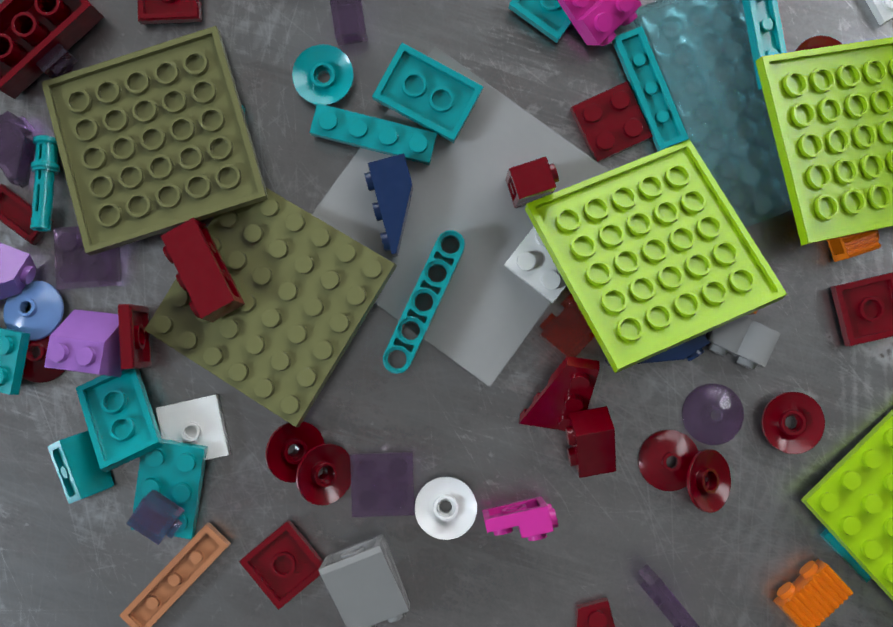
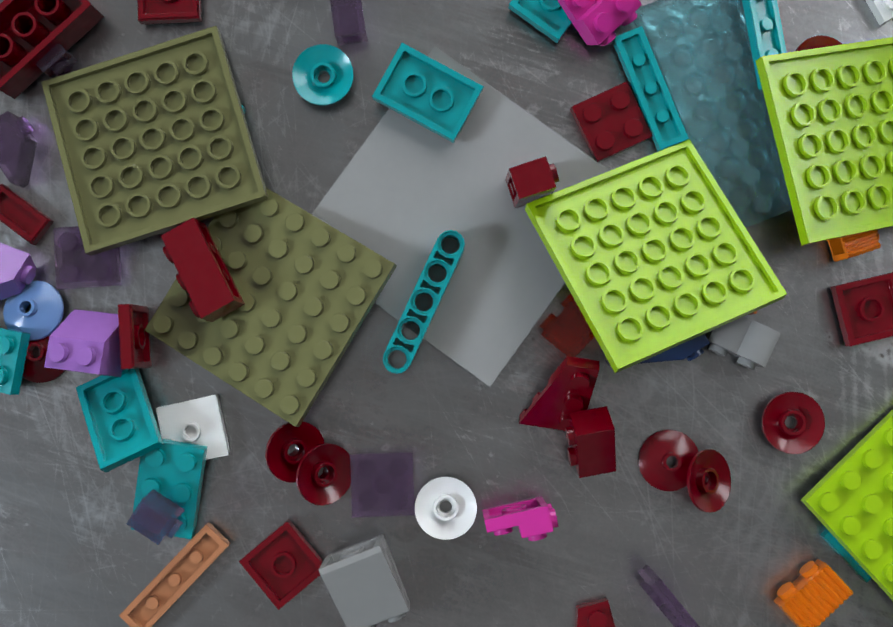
(45, 169): teal pin -> none
(78, 467): teal panel -> none
(373, 133): teal plate -> none
(393, 191): dark blue slope -> none
(535, 267): white plate -> none
(698, 410): clear purple dish -> none

